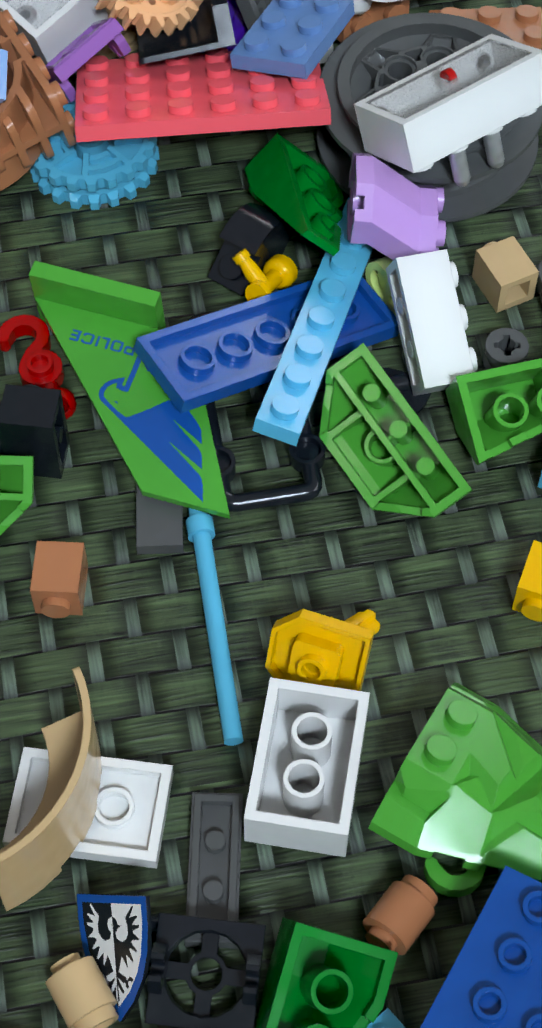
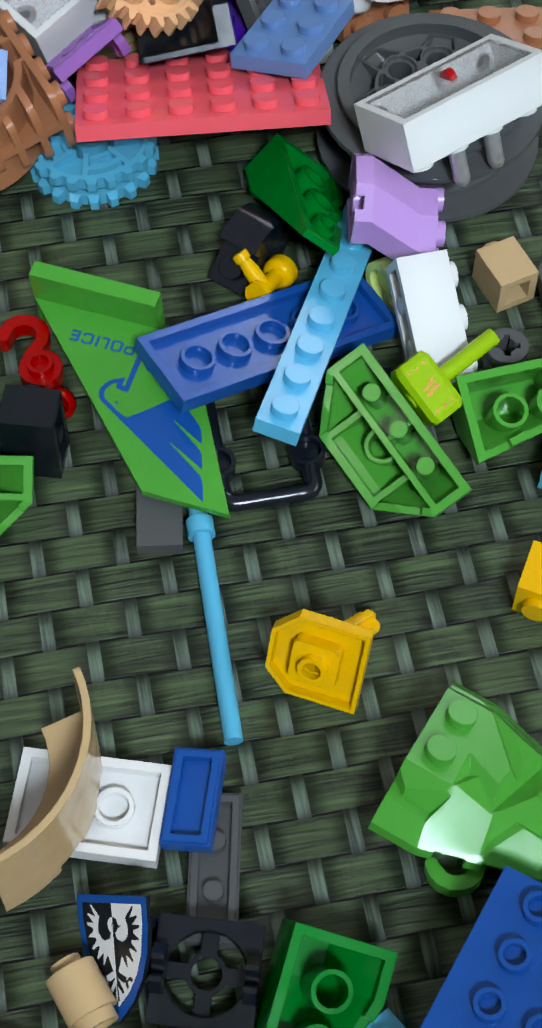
(59, 578): nougat brick -> none
(193, 800): none -> blue tile
(306, 767): white brick -> none
(401, 914): nougat brick -> none
(429, 386): none -> lime piece

